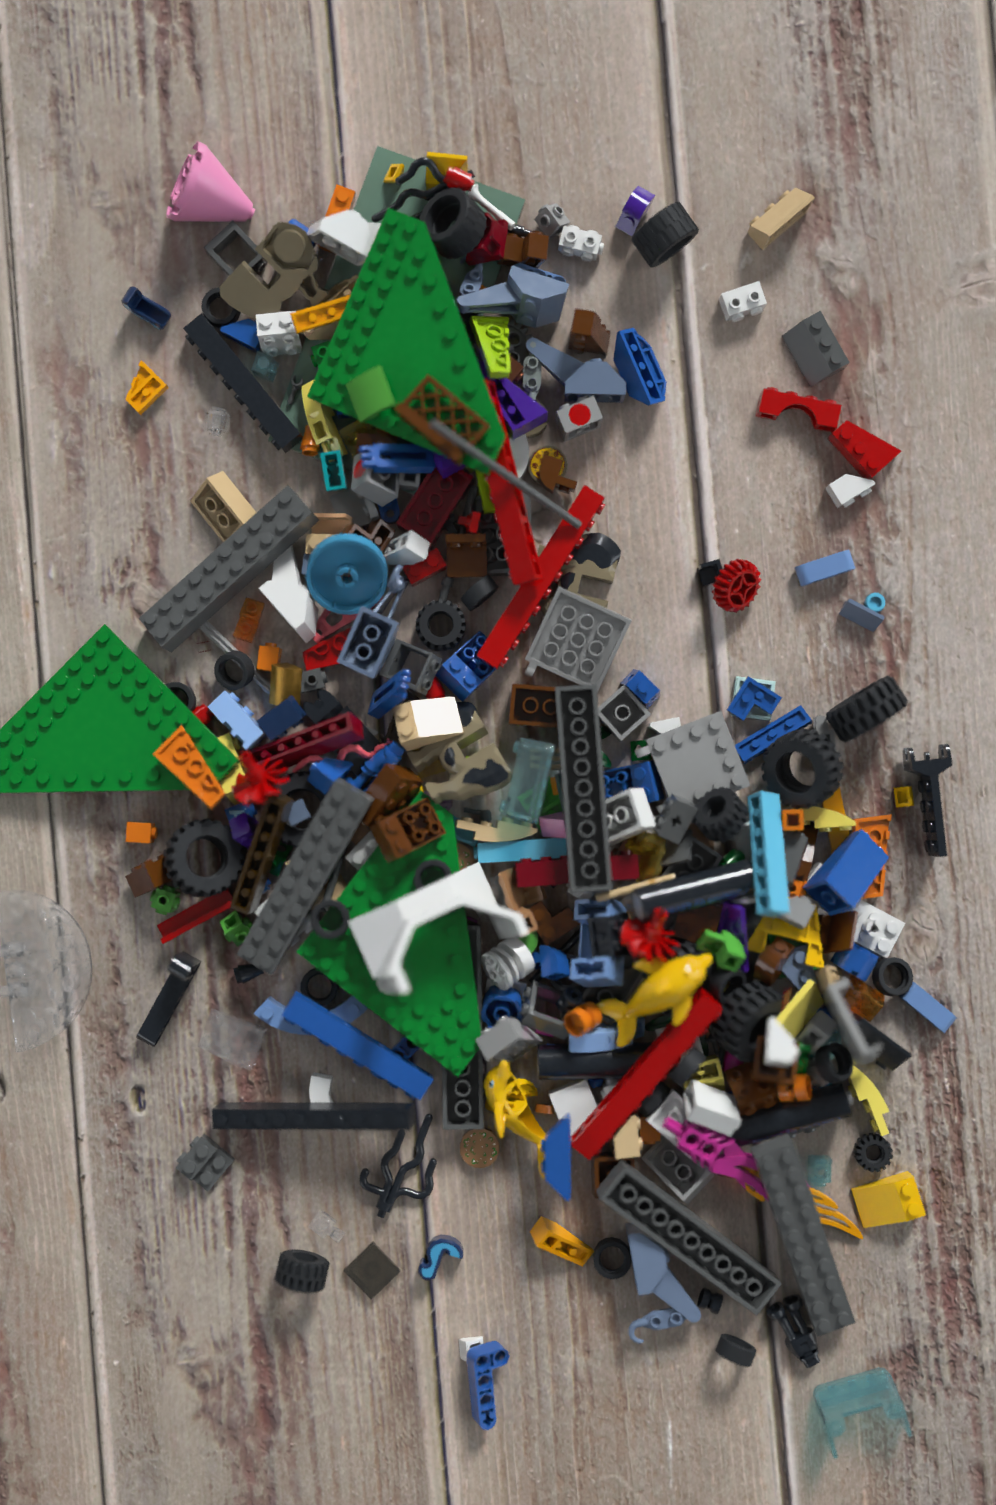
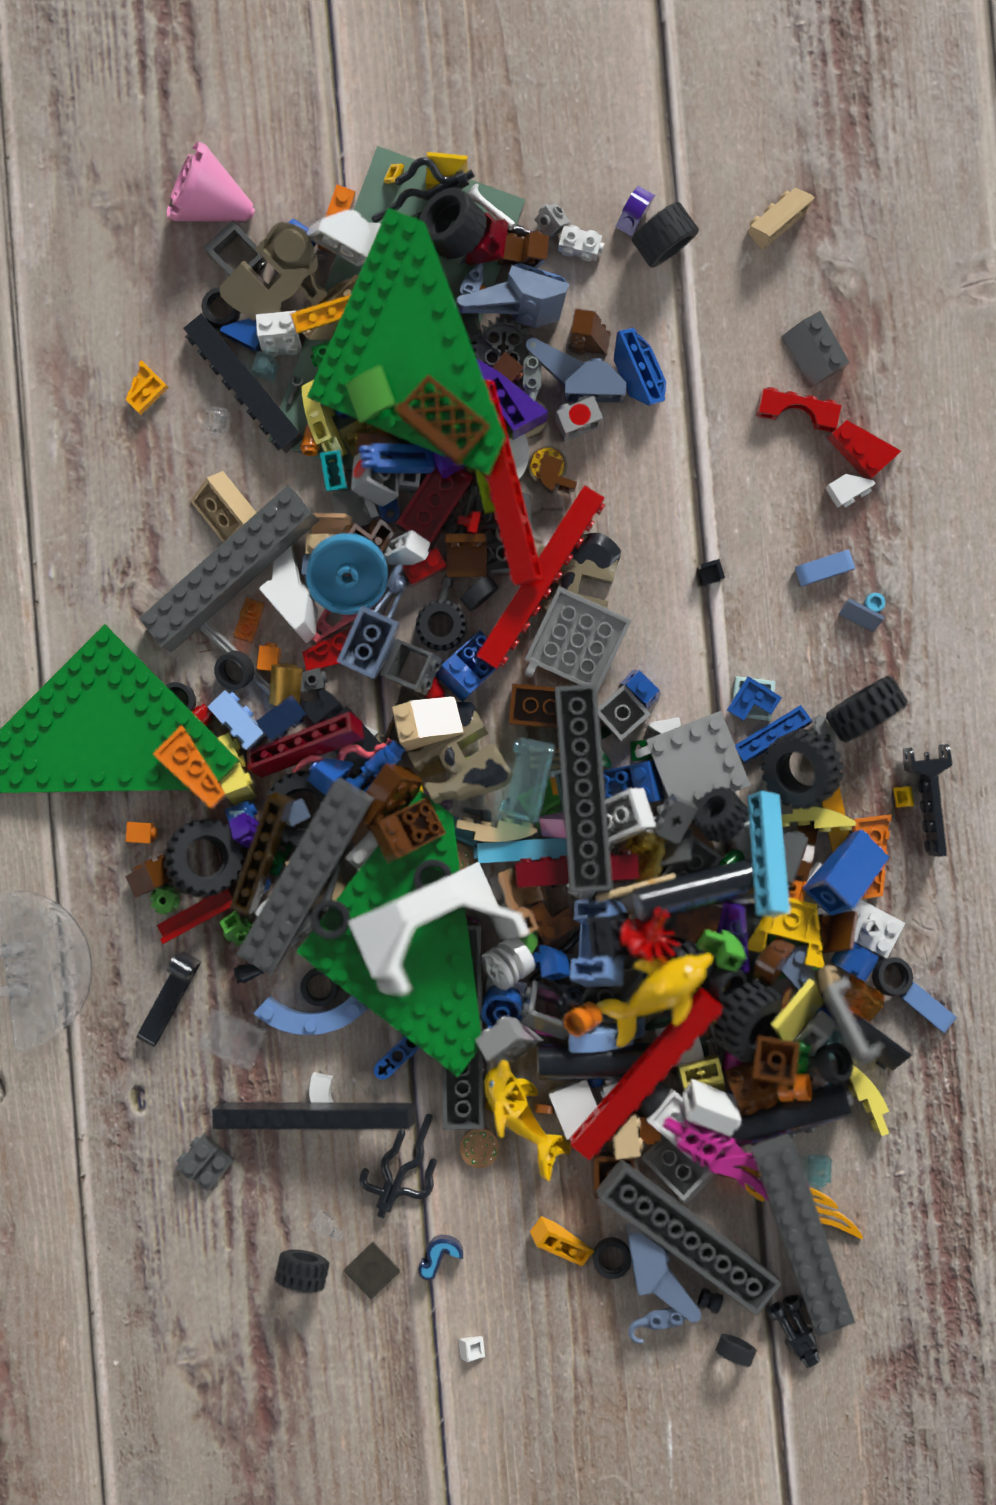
(145, 308): dark blue animal -> none
(257, 781): red piece -> none
(357, 1045): blue brick -> none
(390, 694): blue hinge -> none
(459, 179): red brick -> none
(484, 1409): blue beam -> none
(492, 340): lime wing -> none
(504, 473): dark grey piece -> none
(558, 1156): blue wedge -> none
(687, 1066): black tyre -> none
(736, 585): red gear -> none
(742, 301): white brick -> none
(778, 1045): white slope -> none
(793, 819): orange brick -> none
(800, 912): light grey slope -> none
(856, 1395): clear light blue windscreen -> none
(881, 1161): black tyre -> none
(888, 1200): yellow slope -> none

